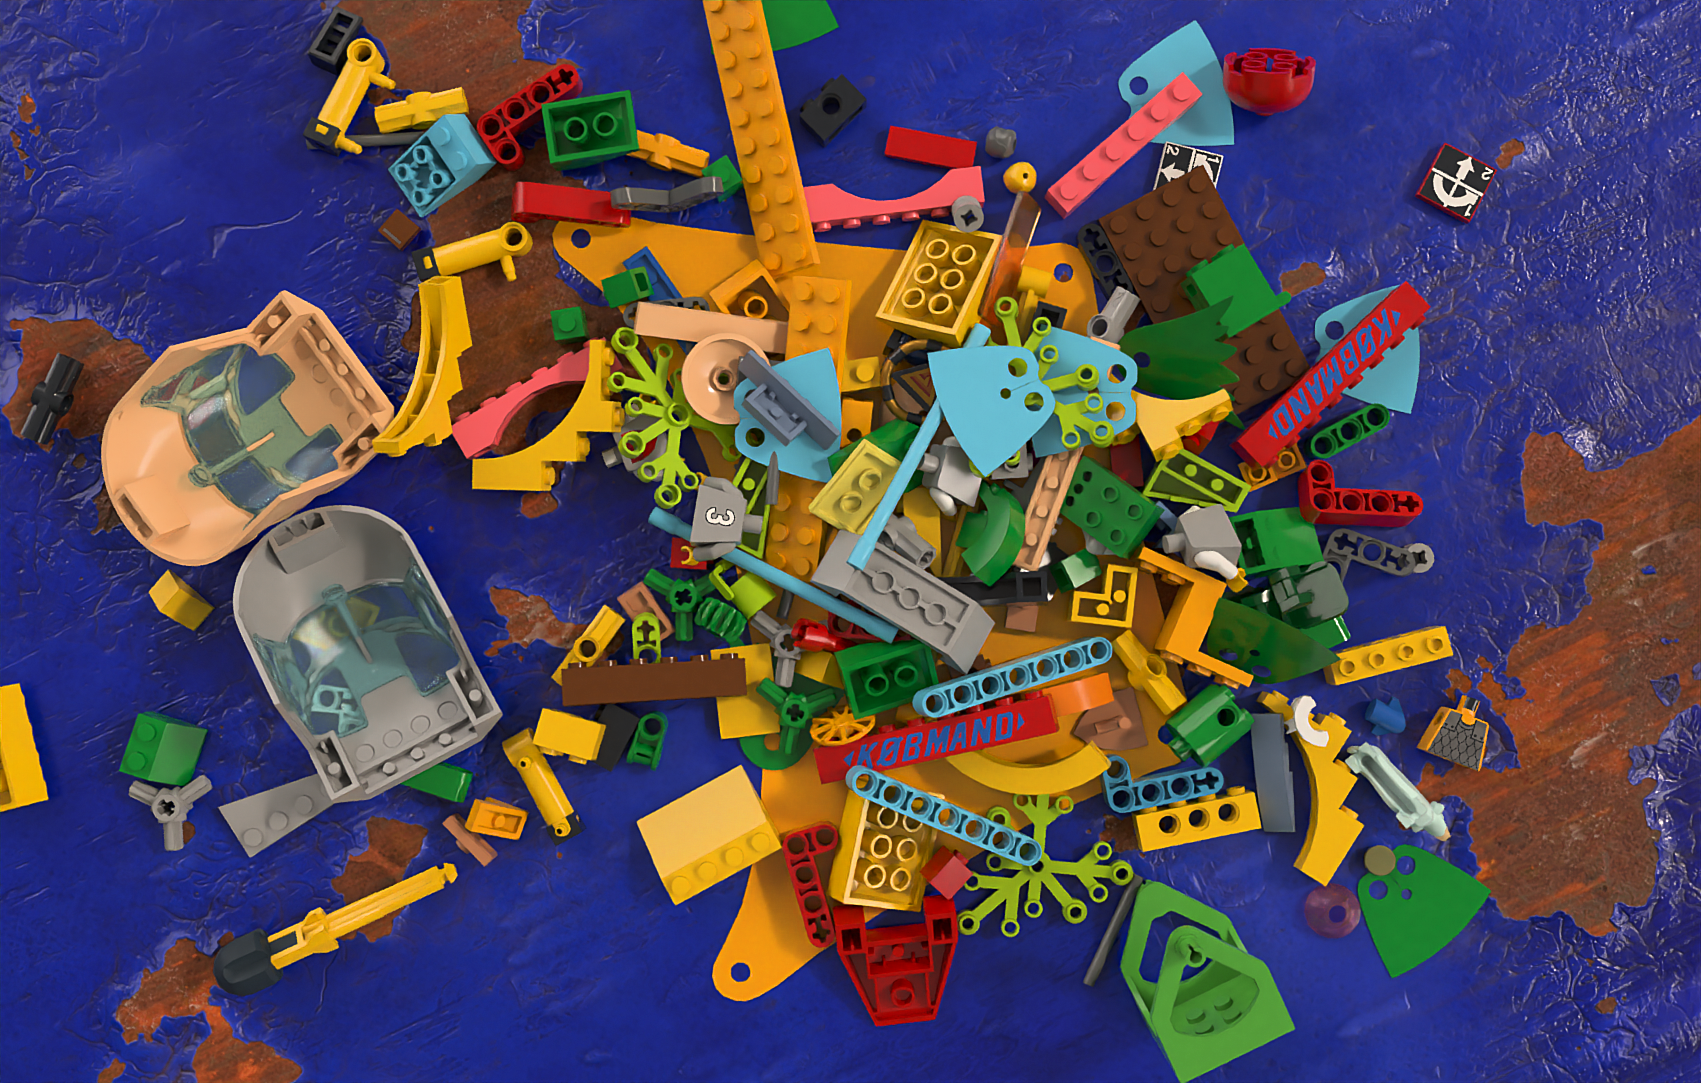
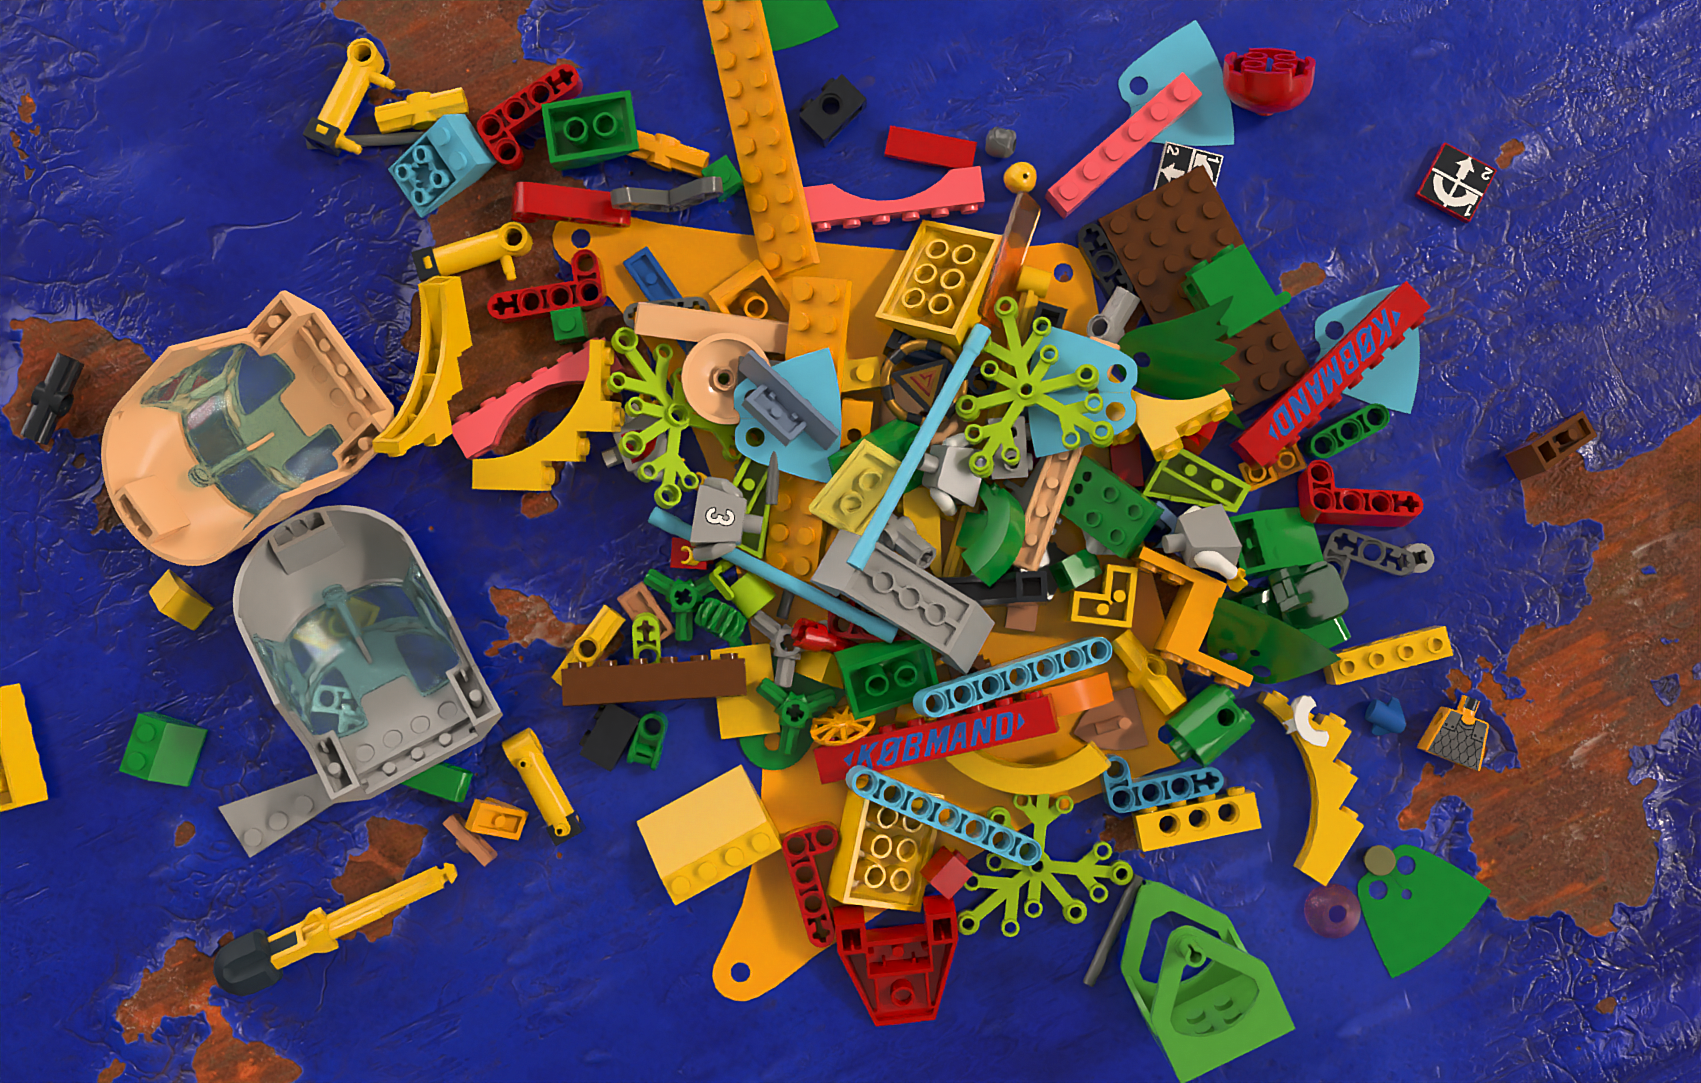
(159, 801): light grey bush -> none
(326, 56): black slope -> none
(399, 230): reddish brown tile -> none
(548, 293): none -> red beam
(569, 734): yellow brick -> none
(627, 287): green brick -> none
(964, 207): light grey wheel -> none
(969, 395): medium azure piece -> none
(1272, 772): sand blue slope -> none
(1398, 791): light aqua animal -> none
(1550, 446): none -> reddish brown slope

